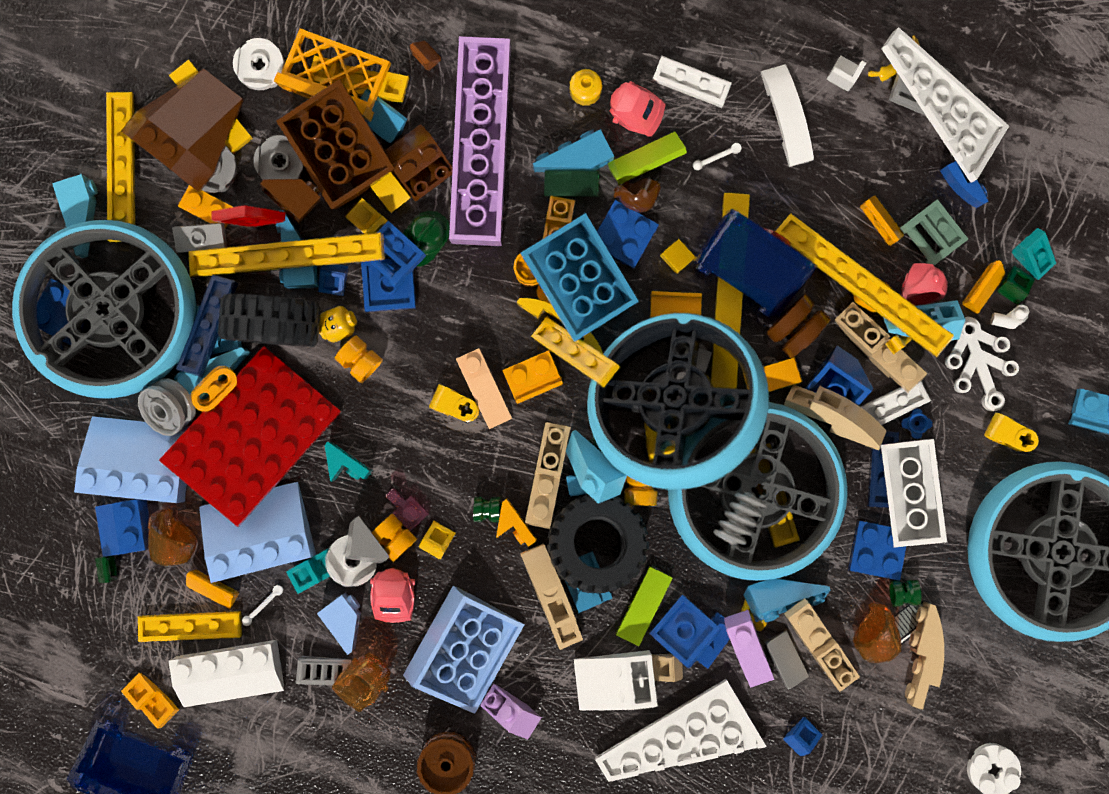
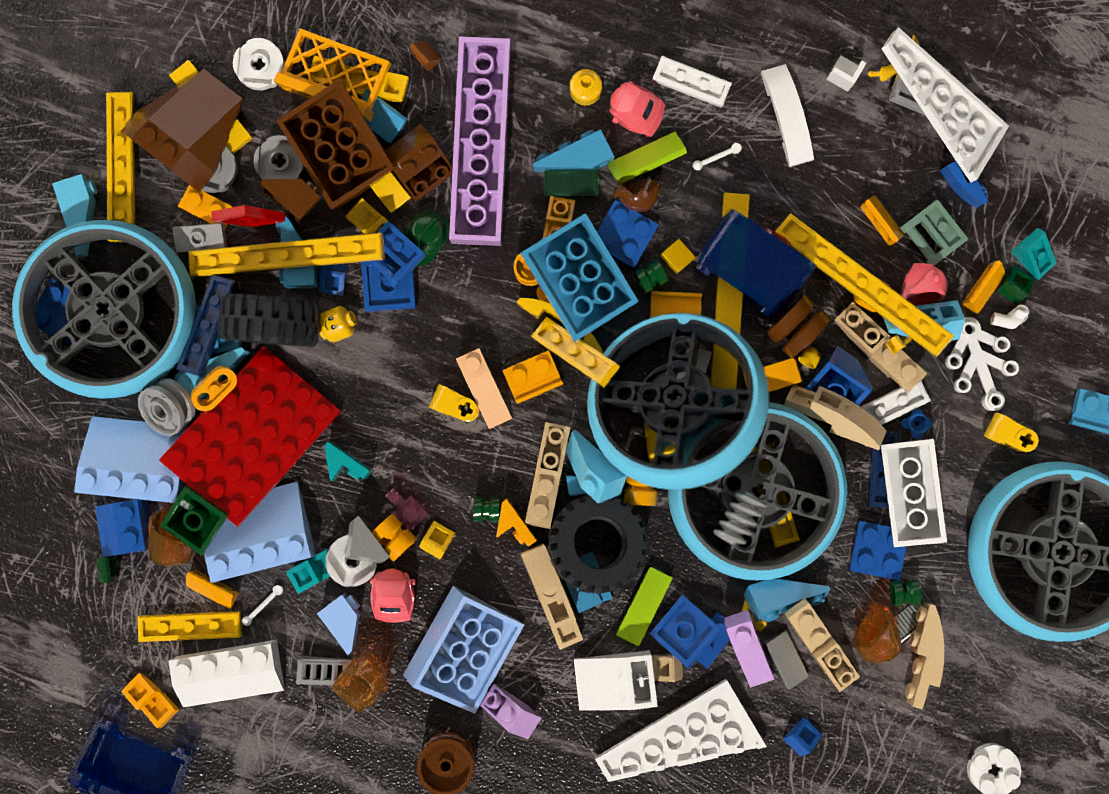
(194, 520): none -> dark green slope
(358, 359): light orange wheel -> none
(651, 276): none -> dark green wheel
(810, 357): none -> yellow hinge

